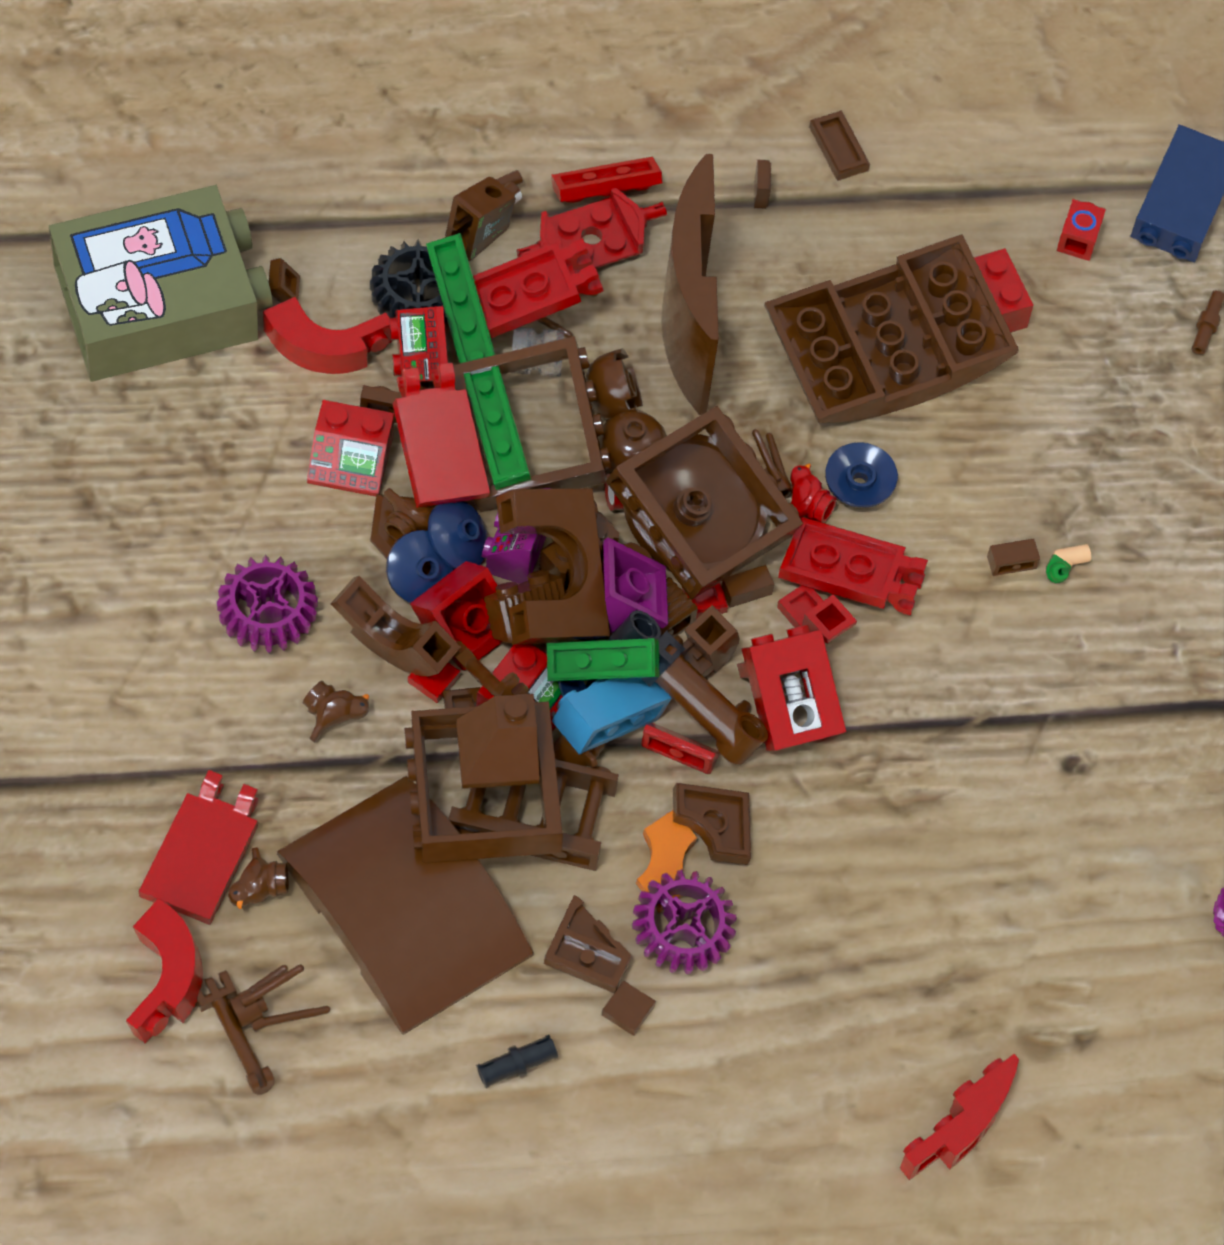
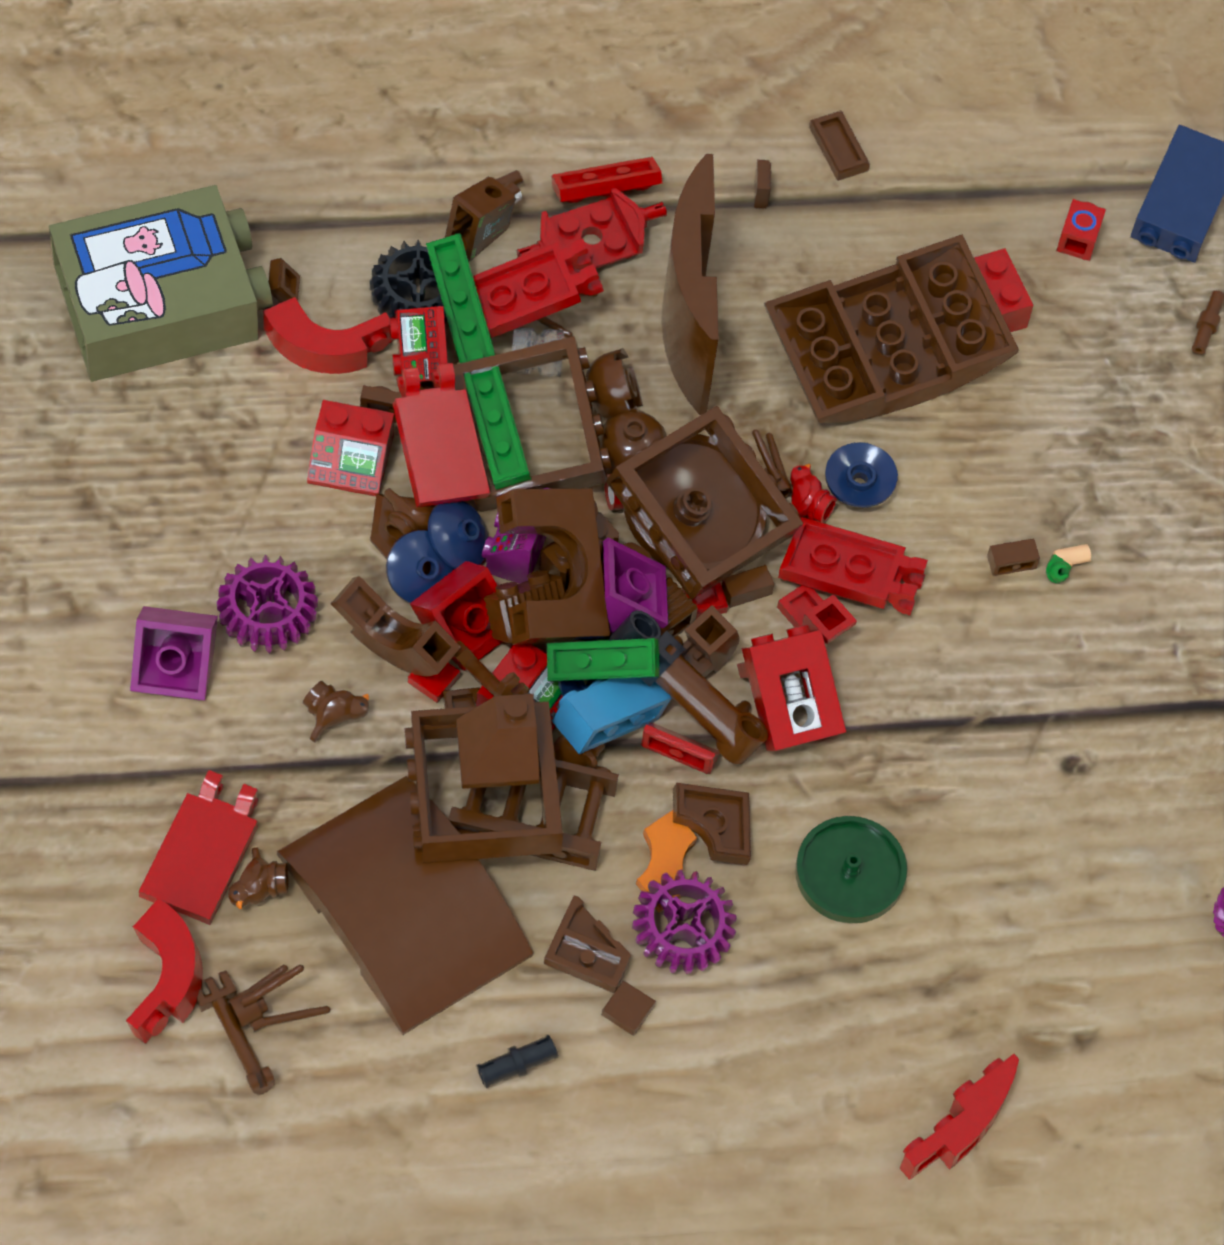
(173, 652): none -> magenta slope
(851, 869): none -> dark green piece

